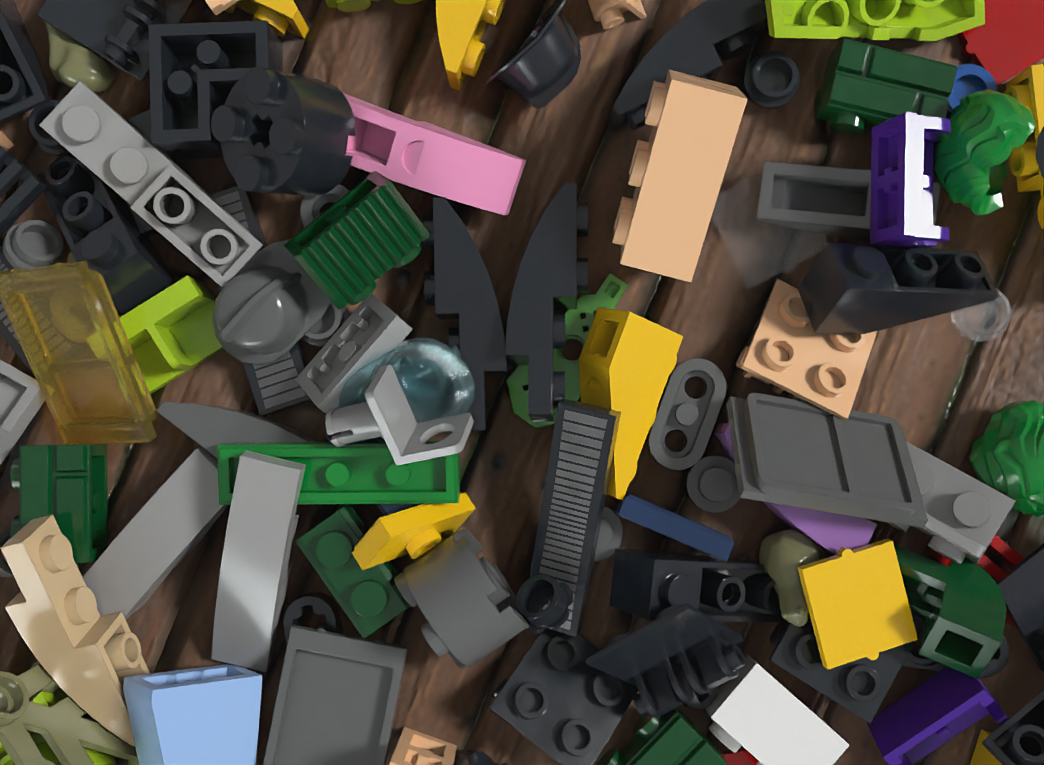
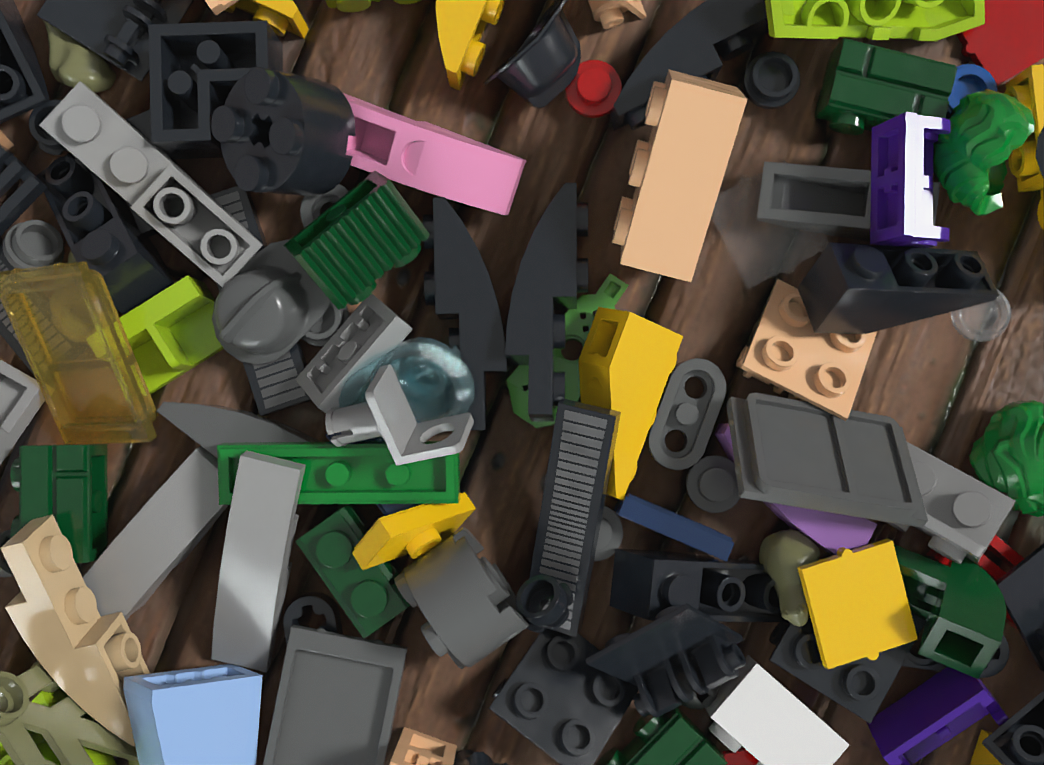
(594, 89): none -> red plate

